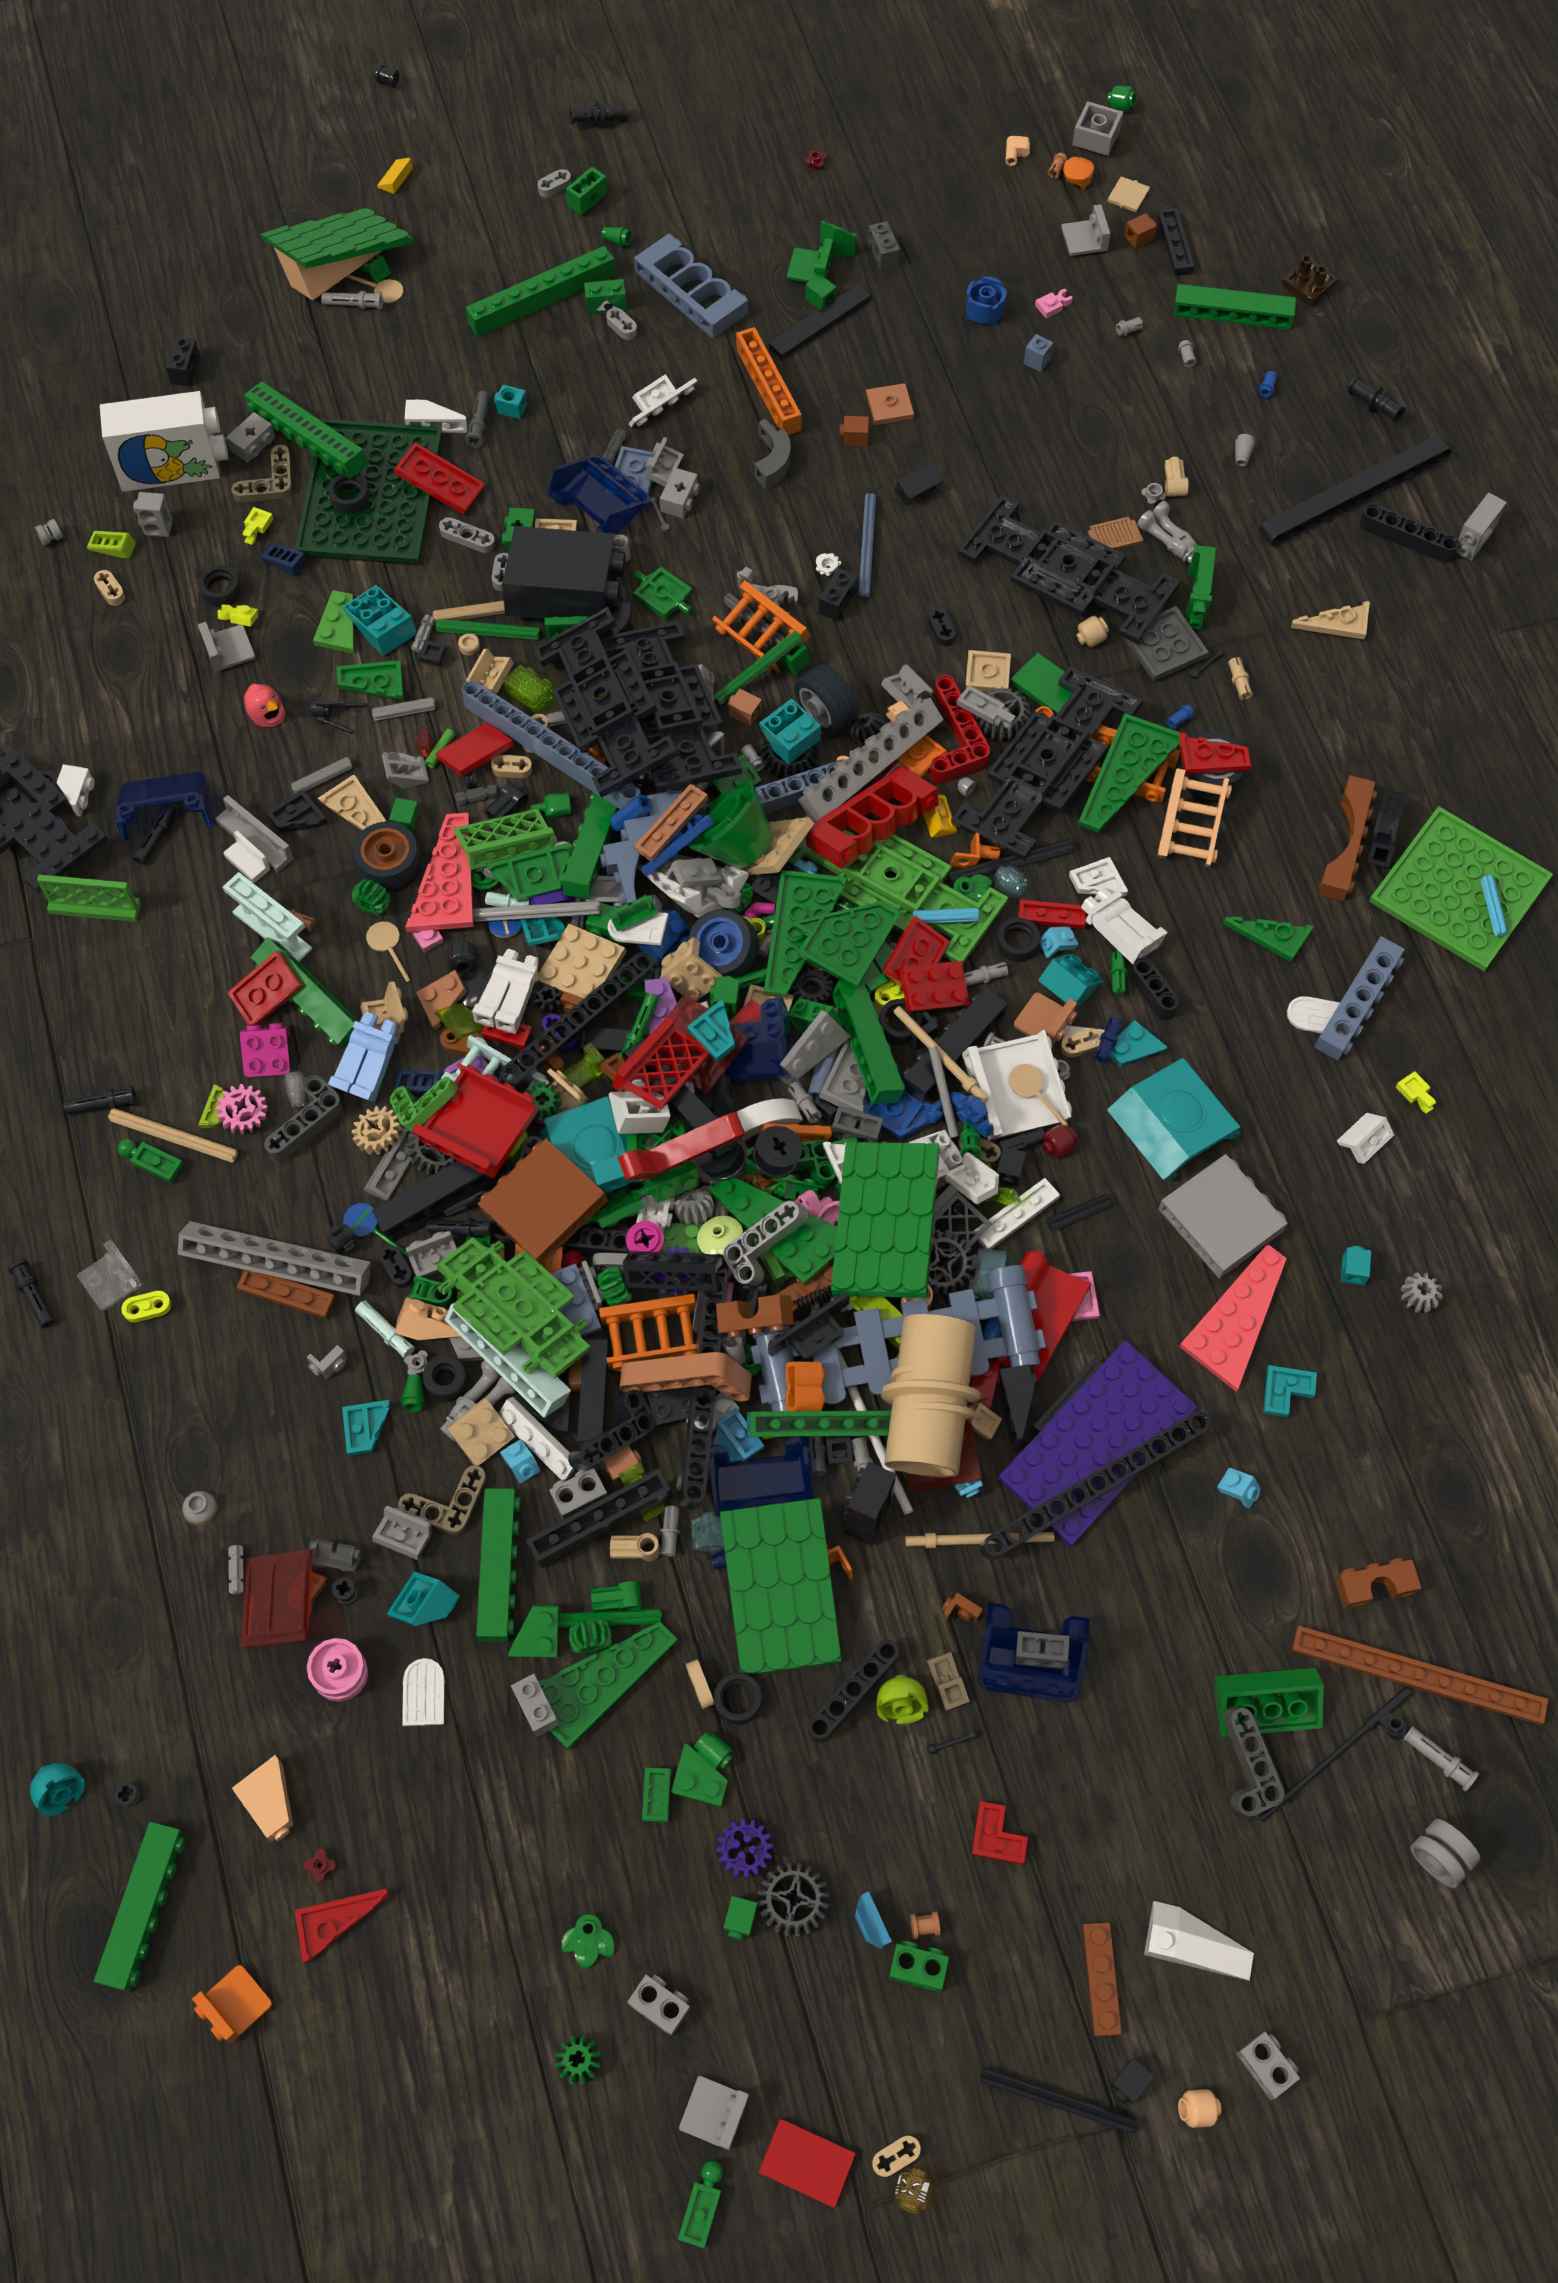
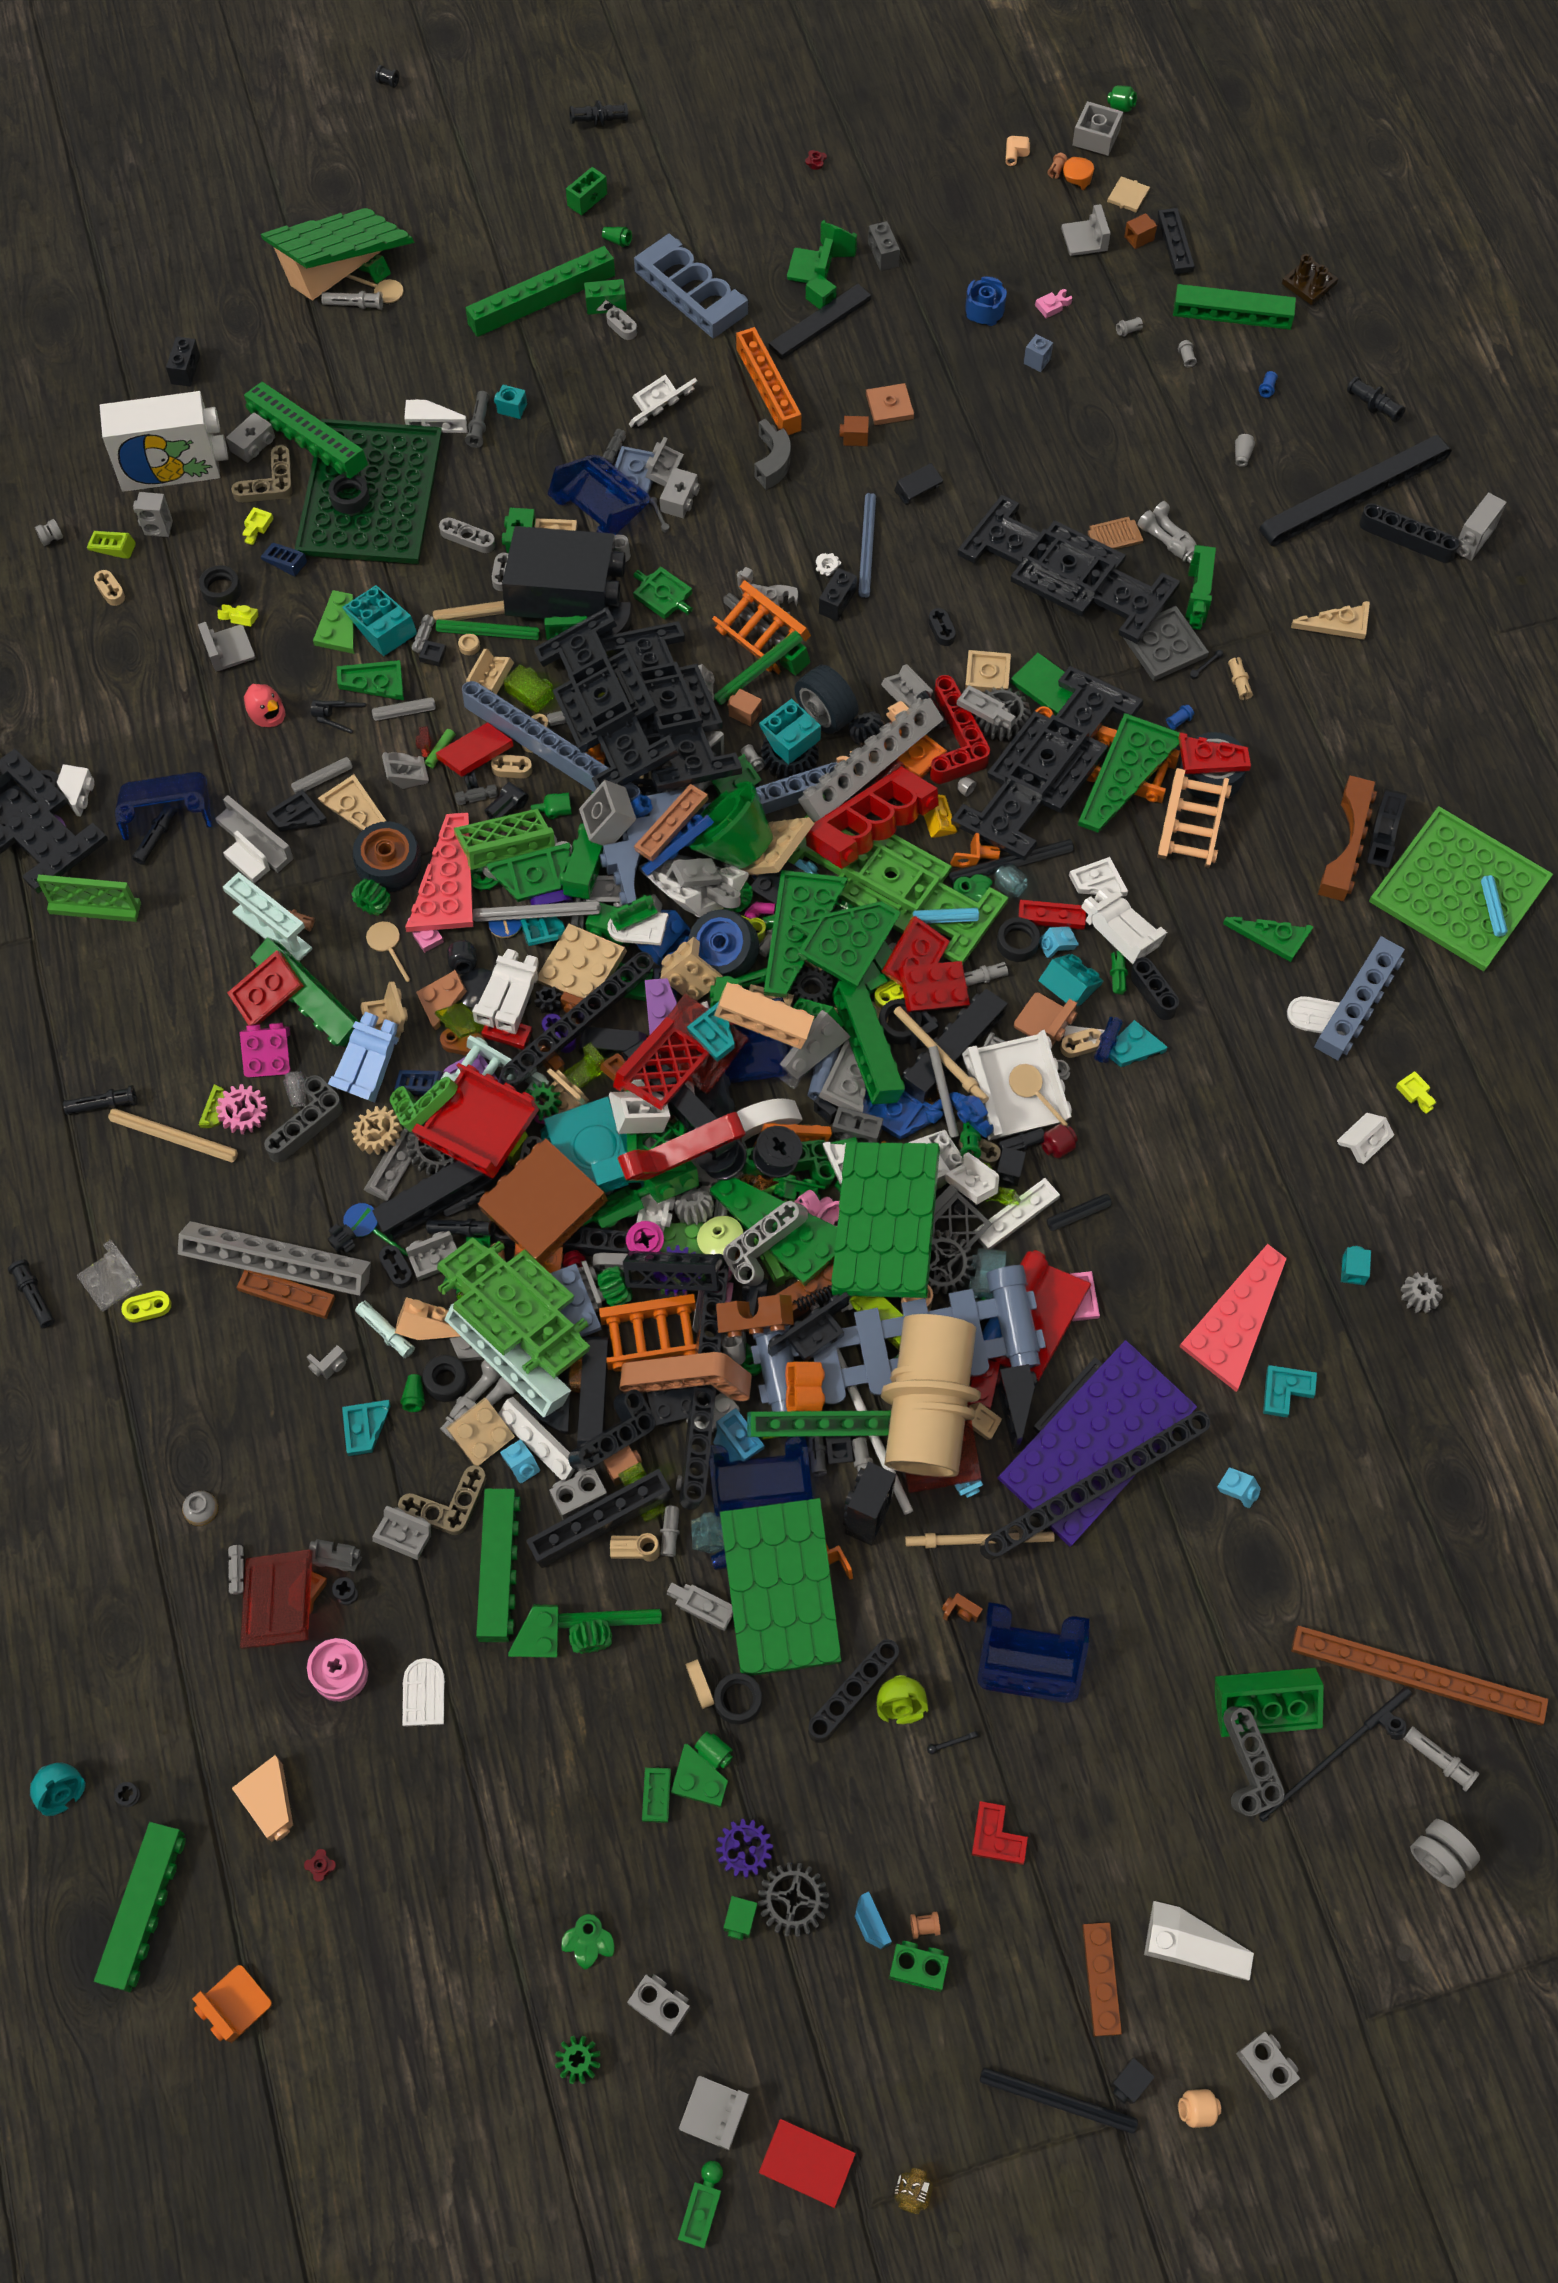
(151, 1159): green plate -> none
(326, 1922): red wing -> none
(396, 175): yellow slope -> none
(405, 813): green brick -> none
(410, 1360): light grey plate -> none
(423, 1601): teal slope -> none
(427, 1292): green piece -> none
(439, 478): red tile -> none
(502, 900): light aqua axle -> none
(534, 1705): light grey brick -> none
(554, 183): light grey beam -> none
(595, 1684): green wing -> none
(607, 813): none -> light grey brick
(622, 1597): green piece -> none
(642, 1021): green pin -> none
(702, 1605): none -> light grey hinge
(764, 1015): none -> light nougat brick
(804, 1102): light grey pin -> none
(900, 2162): tan beam -> none
(947, 1681): dark tan slope -> none
(1042, 1650): dark grey brick -> none
(1092, 631): tan head -> none
(1153, 493): light grey plate -> none
(1173, 1118): teal panel -> none
(1176, 482): tan piece -> none
(1223, 1216): light grey brick -> none
(1397, 1576): dark orange arch -> none

